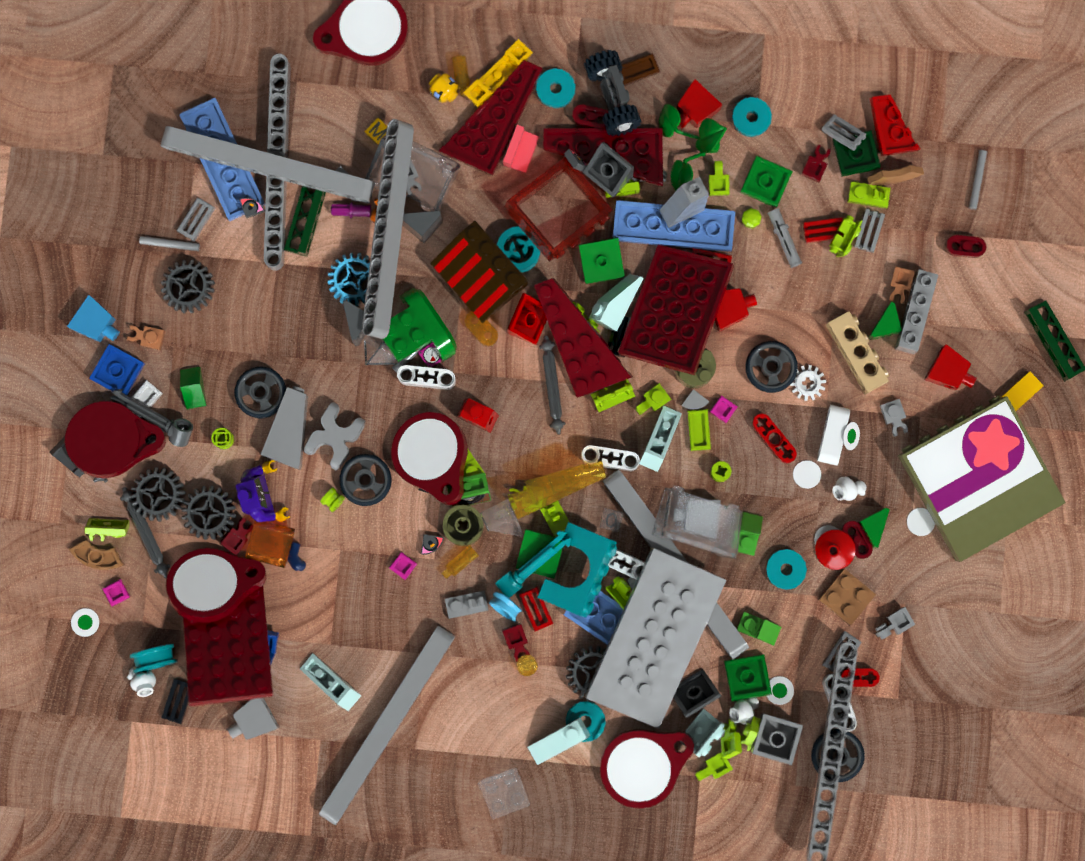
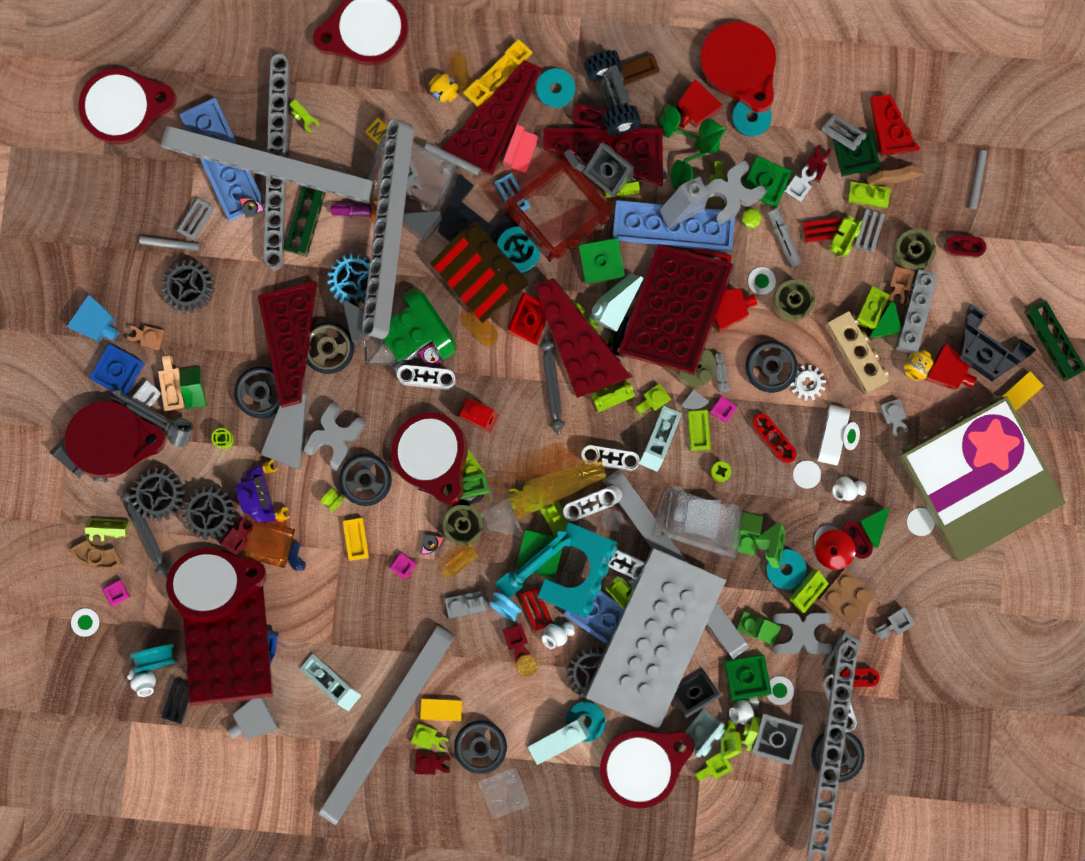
(122, 105): none -> piece
(170, 385): none -> light nougat plate
(287, 327): none -> dark red wing
(300, 113): none -> lime plate
(346, 348): none -> dark tan wheel
(356, 539): none -> yellow tile
(426, 736): none -> lime plate
(428, 764): none -> dark red plate
(441, 709): none -> yellow tile
(453, 159): none -> light grey bar
(459, 216): none -> black wing
(464, 756): none -> dark grey wheel
(504, 179): none -> medium azure tile
(556, 635): none -> white animal
(603, 504): none -> white beam
(721, 373): none -> light grey axle
(733, 192): none -> light grey piece
(740, 64): none -> red piece
(761, 281): none -> white sticker
(773, 543): none -> bright green slope
(782, 300): none -> olive brick
(800, 185): none -> plate
(802, 633): none -> light grey piece
(808, 590): none -> lime plate
(872, 308): none -> lime plate
(918, 365): none -> yellow head
(924, 247): none -> olive brick
(984, 352): none -> black wing

